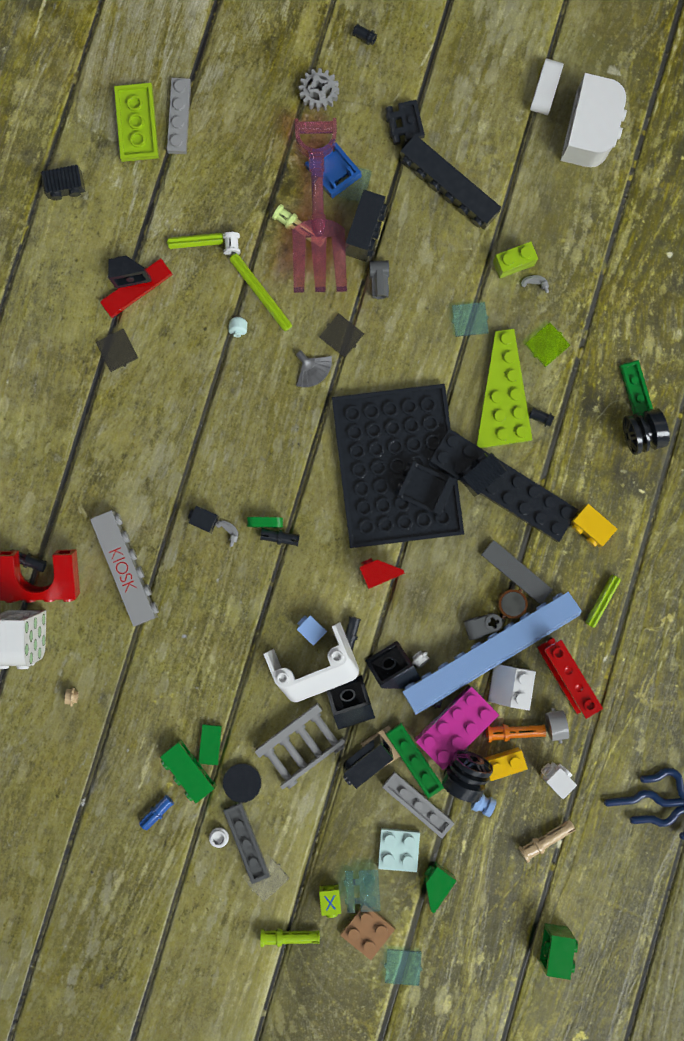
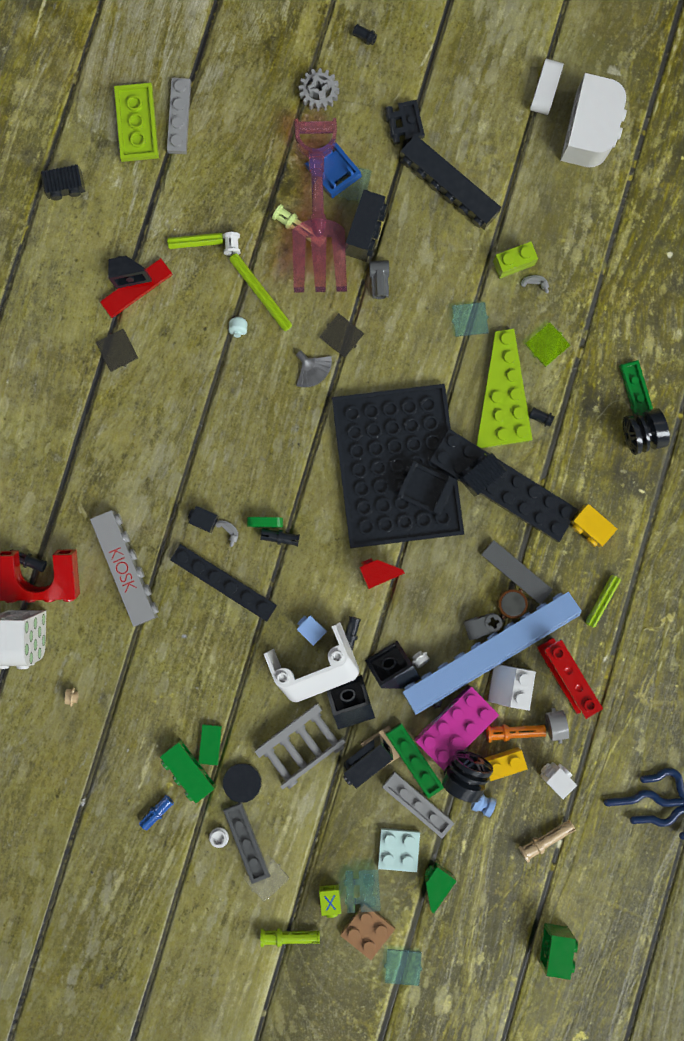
(223, 582): none -> black plate

